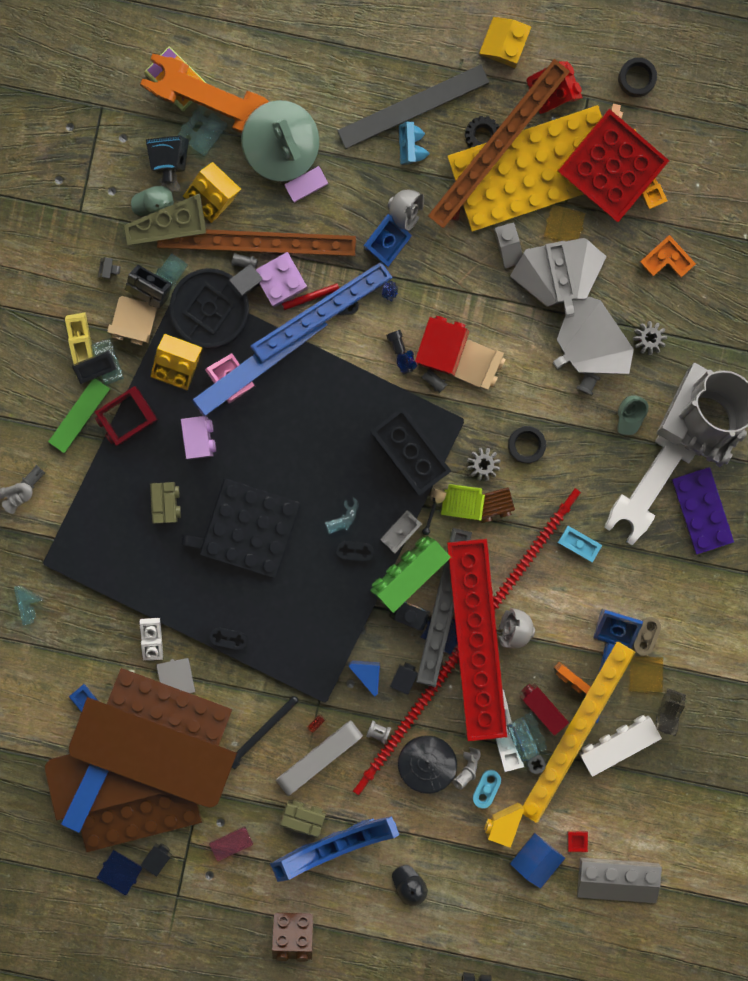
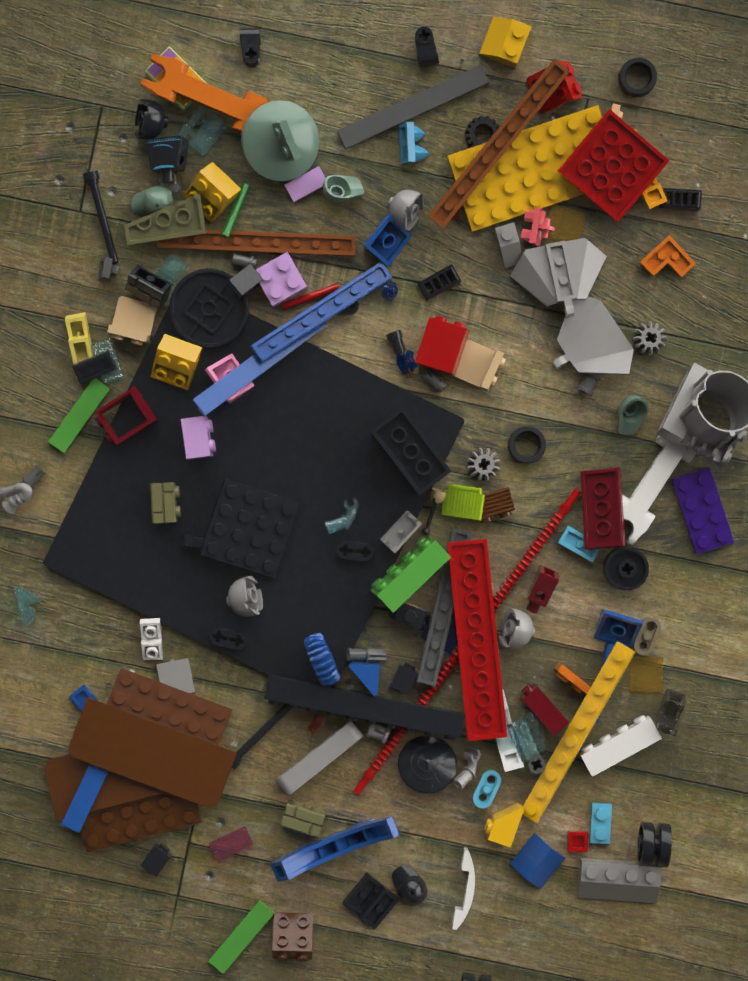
(91, 179): none -> black piece
(119, 872): clear blue piece -> none
(150, 119): none -> black cylinder
(235, 210): none -> green bar
(241, 936): none -> bright green tile
(244, 597): none -> light grey cylinder
(250, 43): none -> black piece
(321, 659): none -> blue gear
(342, 188): none -> sand green cap
(364, 706): none -> black brick
(366, 654): none -> dark grey axle
(370, 900): none -> black slope
(426, 50): none -> black piece
(454, 274): none -> black slope
(461, 912): none -> white slope
(540, 226): none -> coral hips
(544, 581): none -> dark red torso
(600, 823): none -> medium azure plate
(602, 509): none -> dark red tile
(637, 568): none -> black wheel
(654, 844): none -> black wheel
(688, 207): none -> black slope

